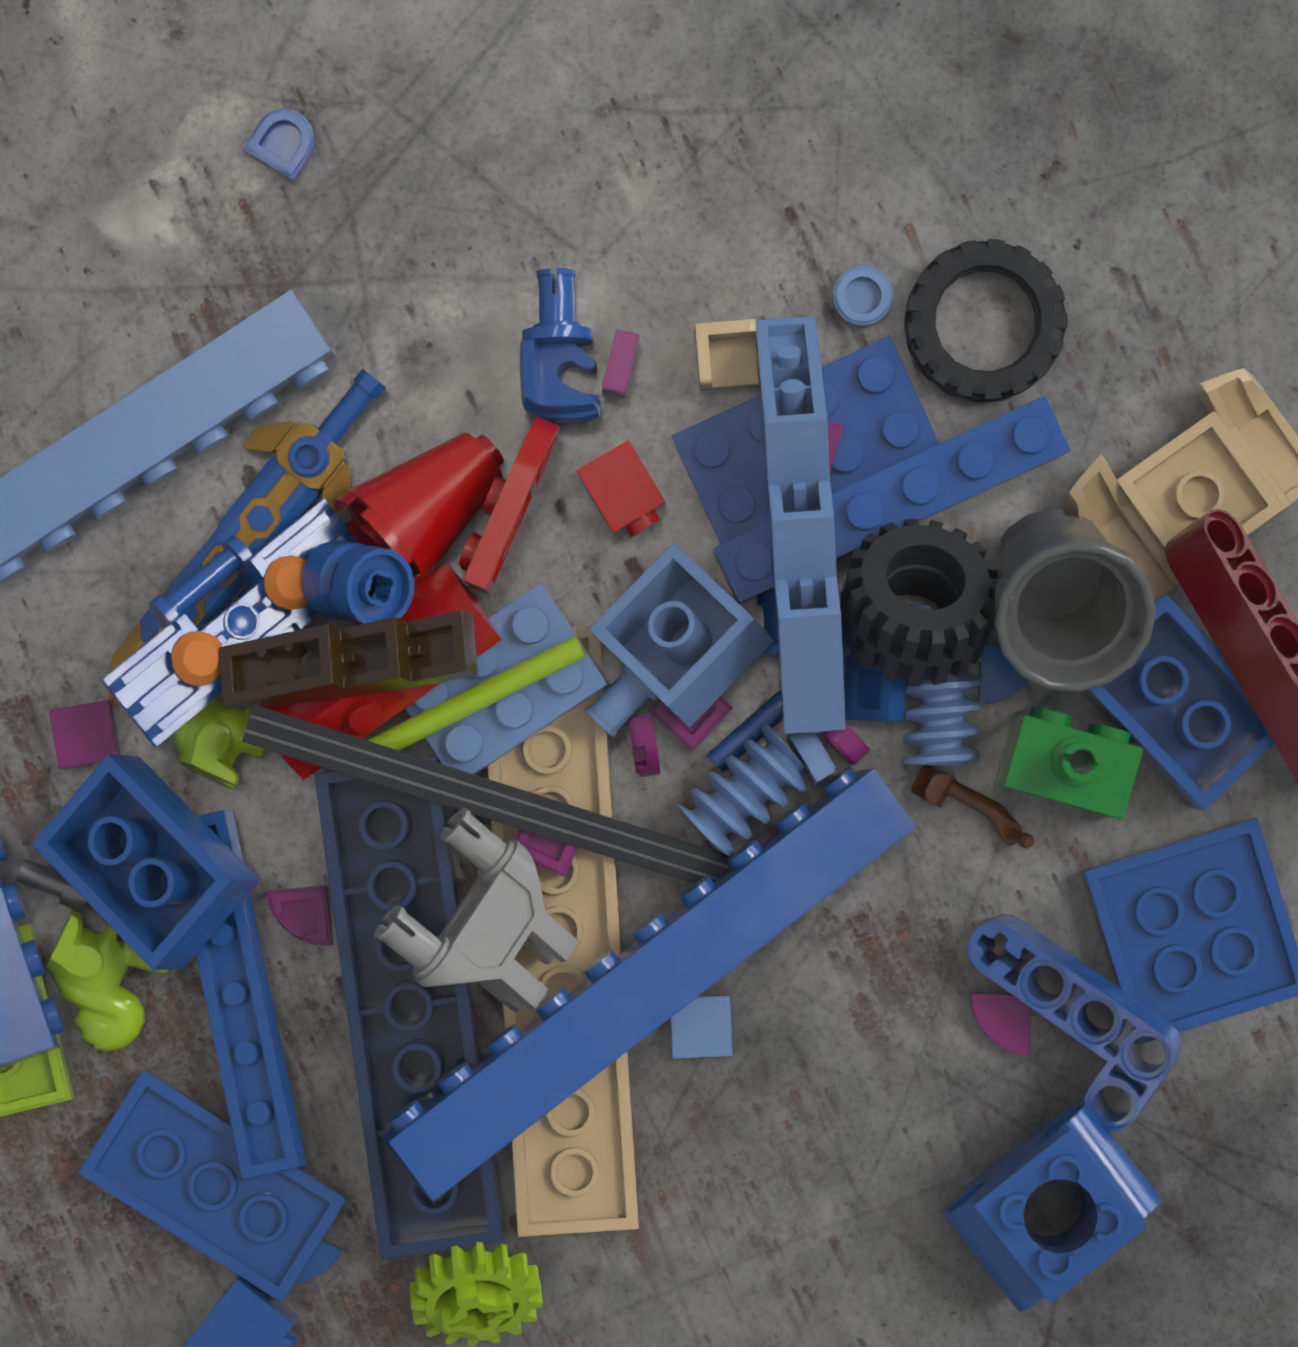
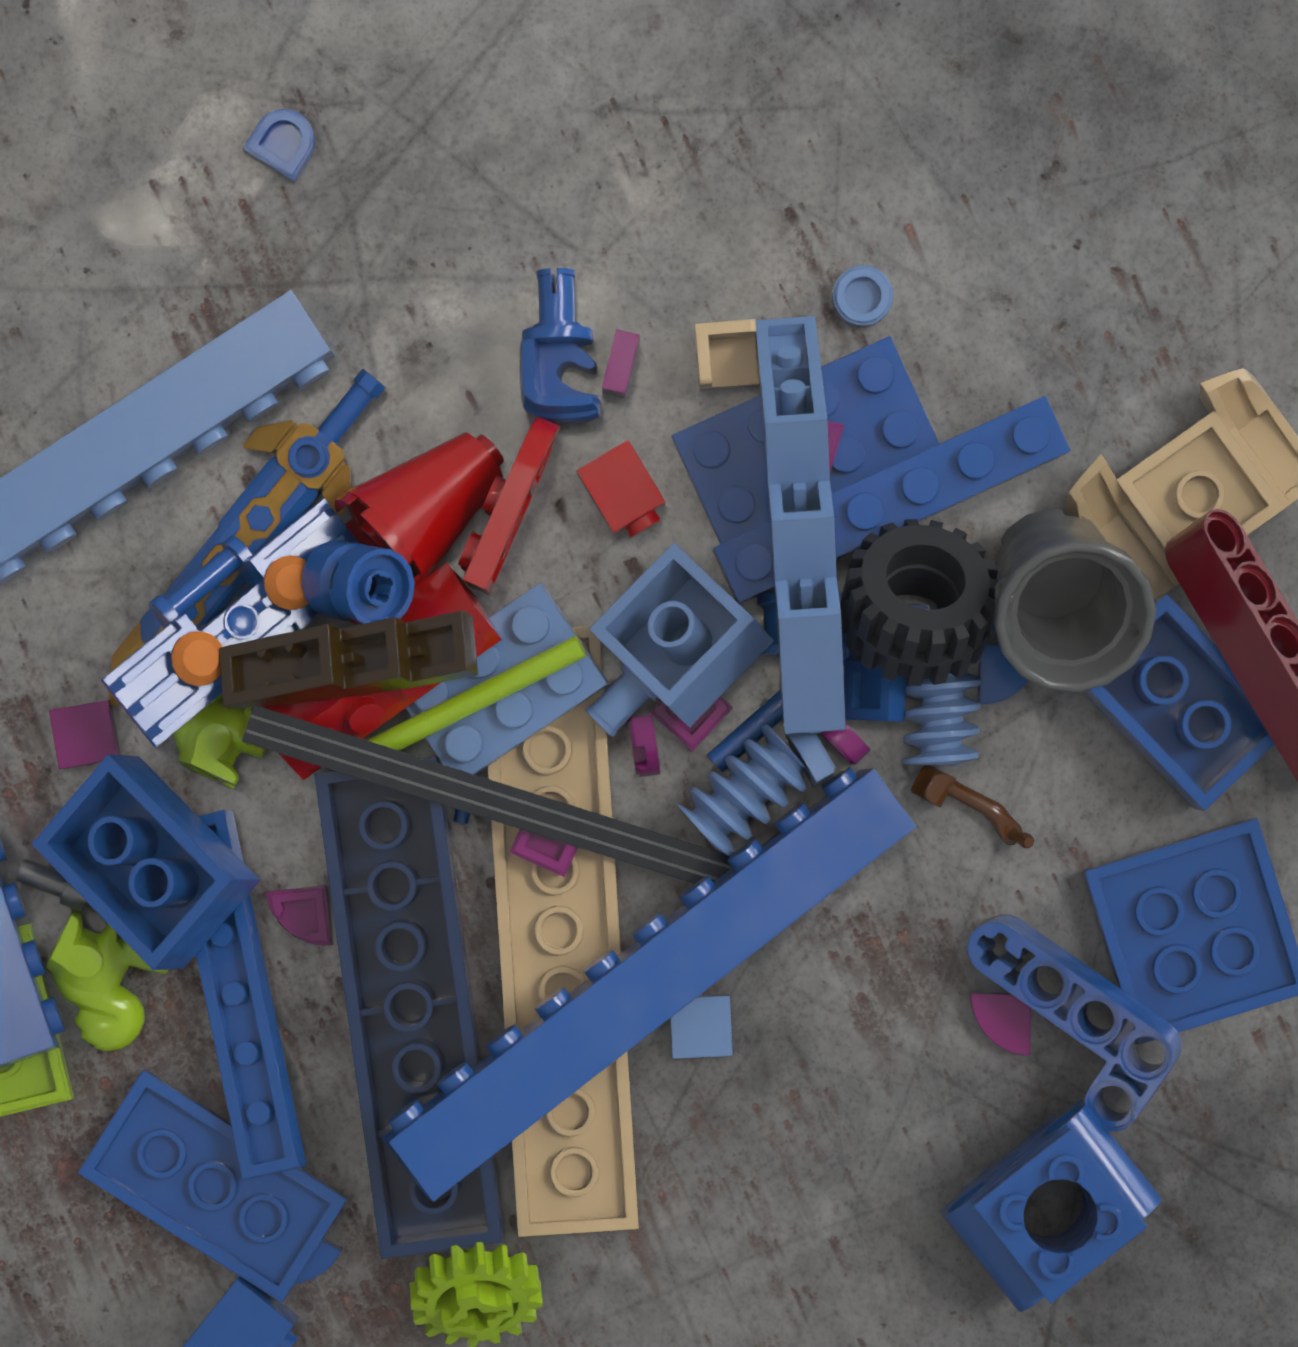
(489, 925): light grey connector -> none
(1013, 263): black tyre -> none
(1069, 765): green brick -> none

